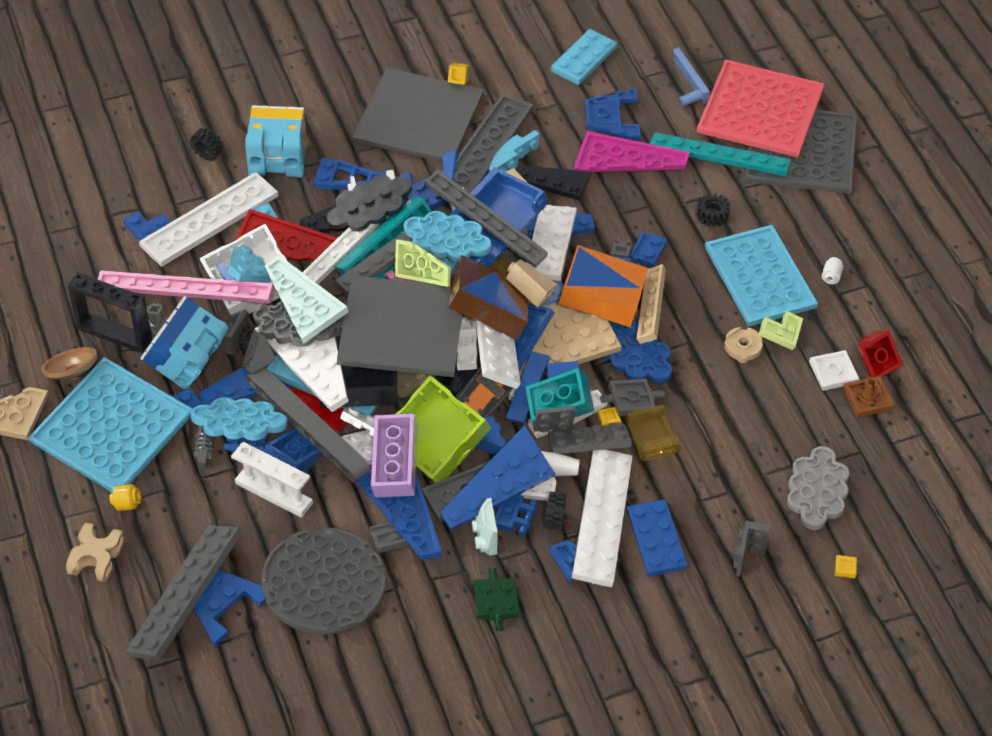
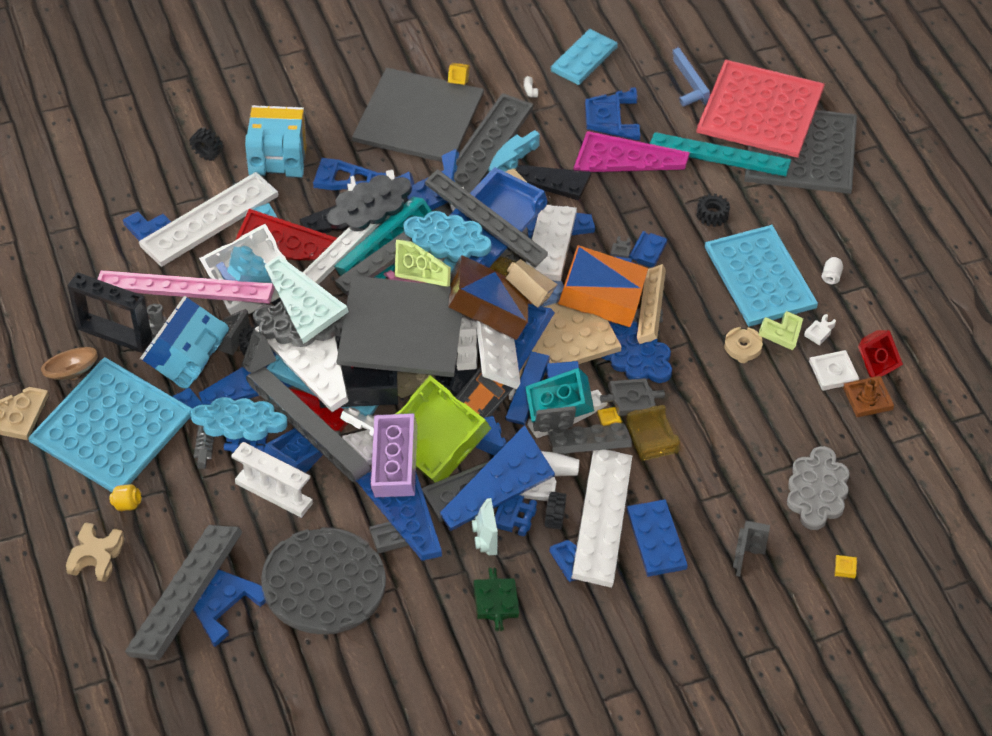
(531, 92): none -> white arm
(820, 331): none -> white plate

